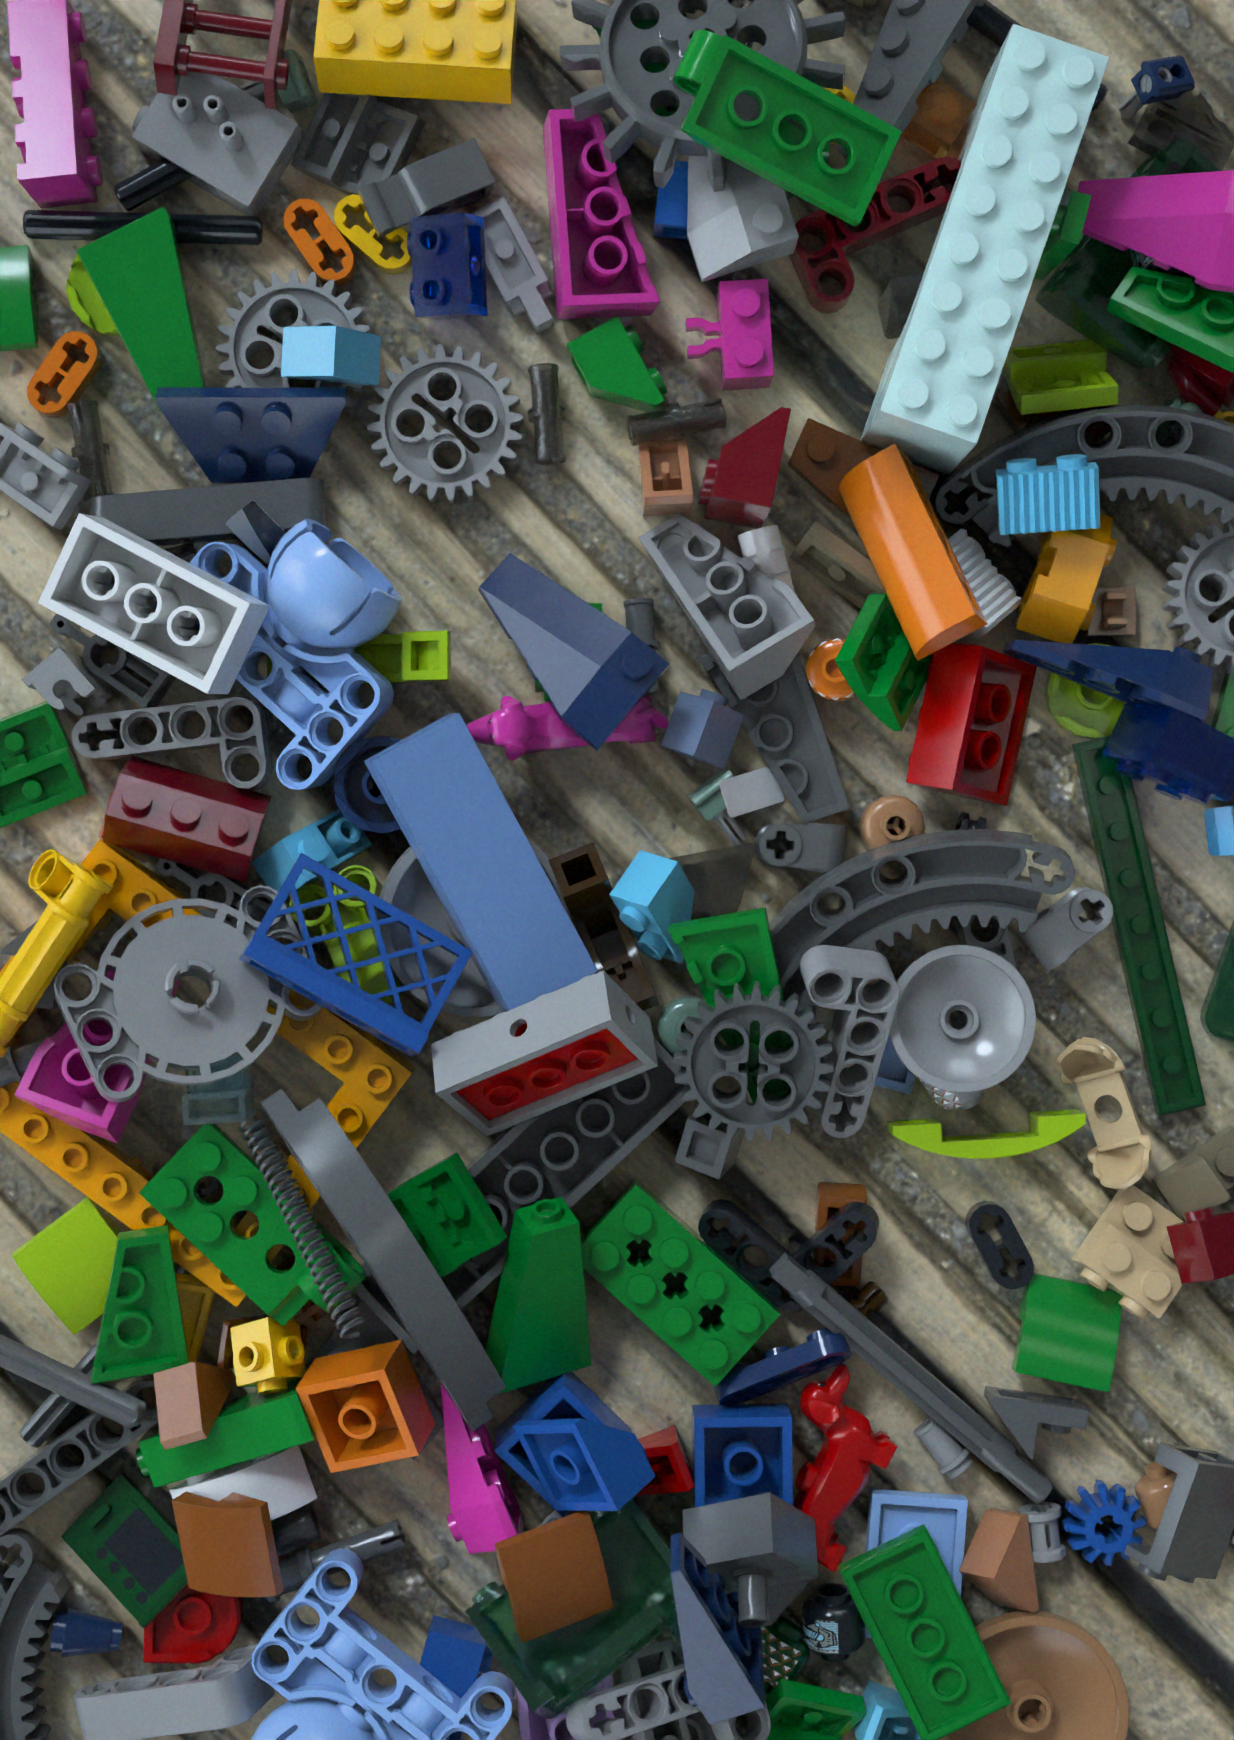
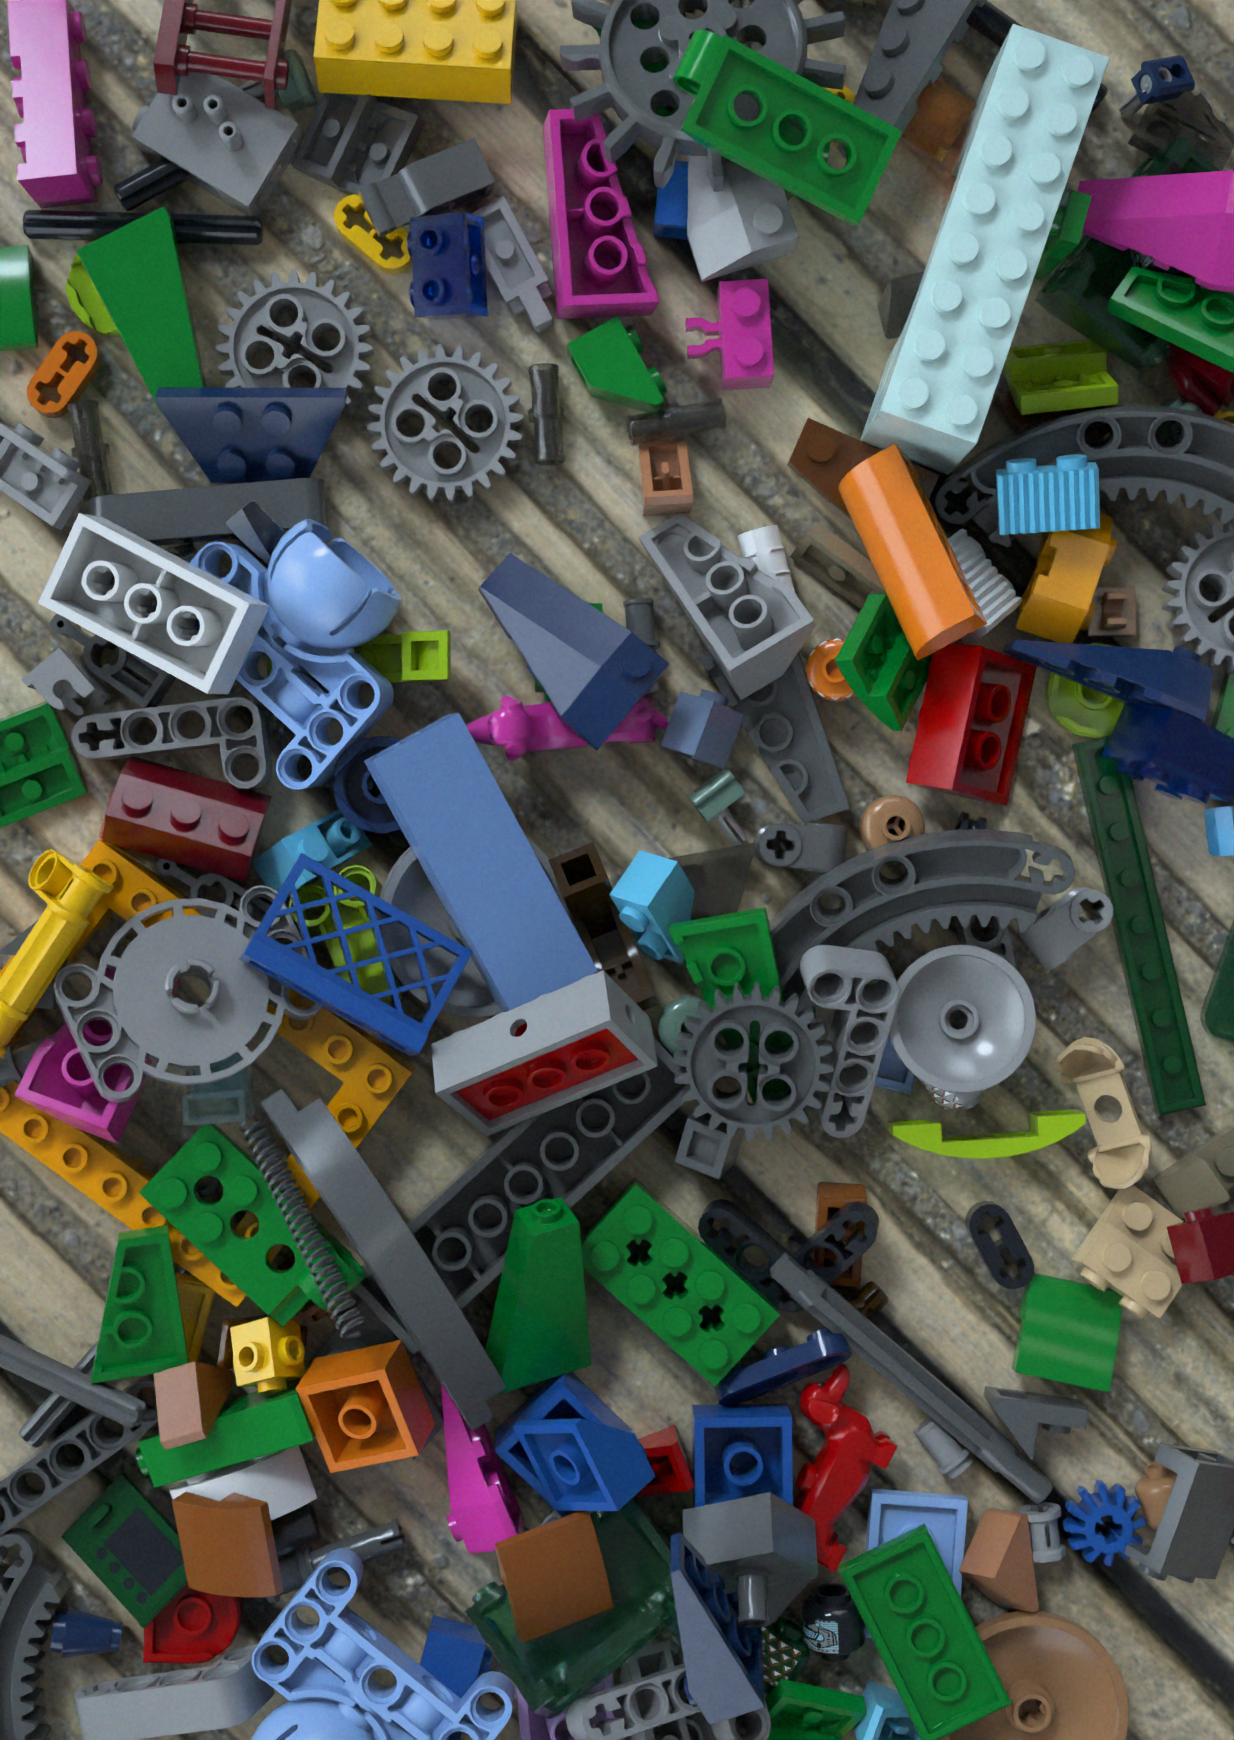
(72, 1263): lime slope -> none
(328, 236): orange beam -> none
(331, 355): medium azure slope -> none
(447, 1214): green slope -> none
(744, 477): dark red slope -> none
(750, 791): white sticker -> none
(880, 222): dark red beam -> none

